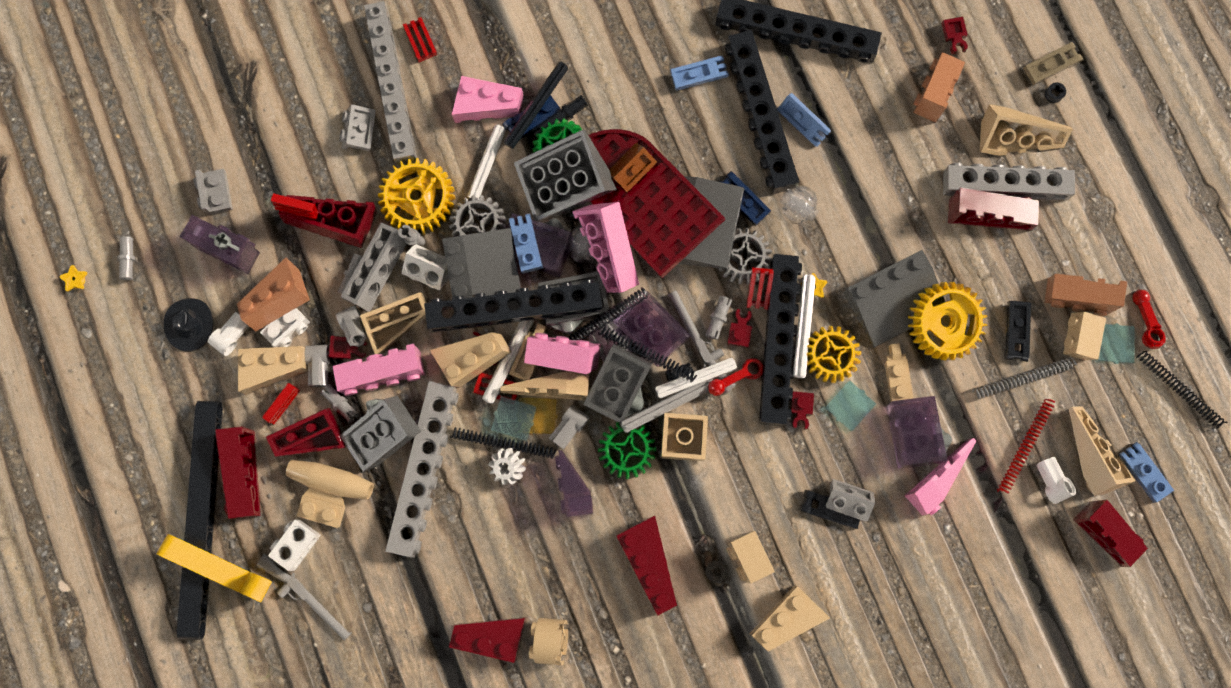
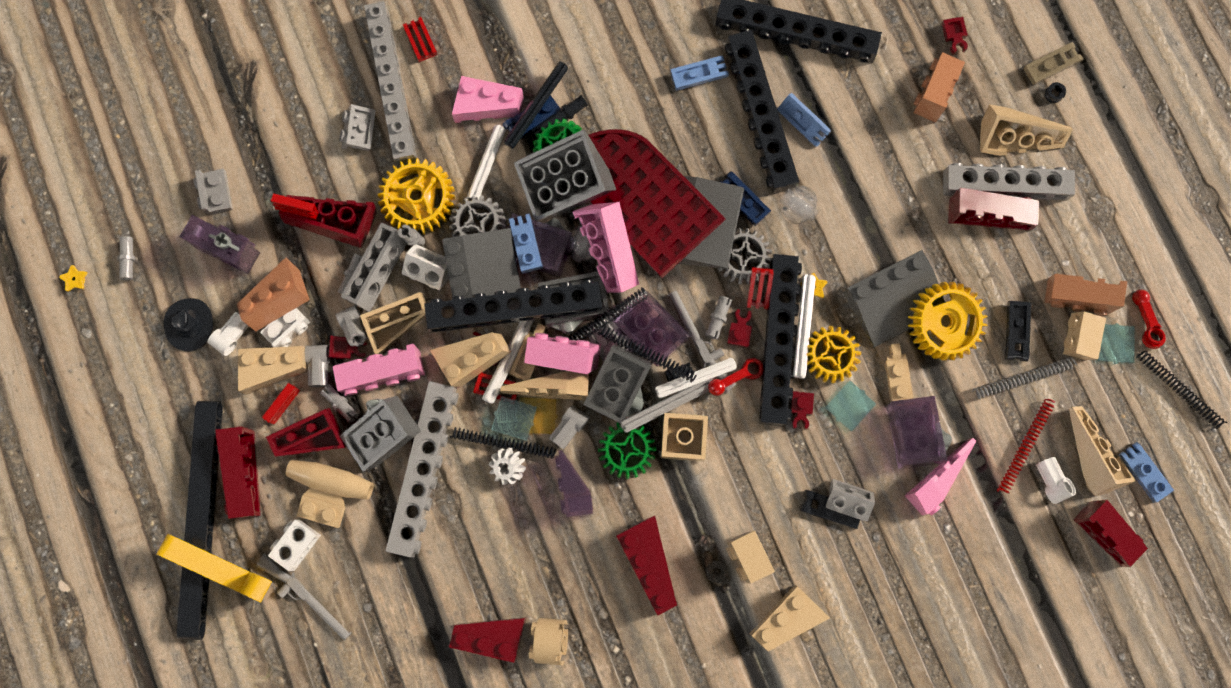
(632, 166): dark orange panel -> none

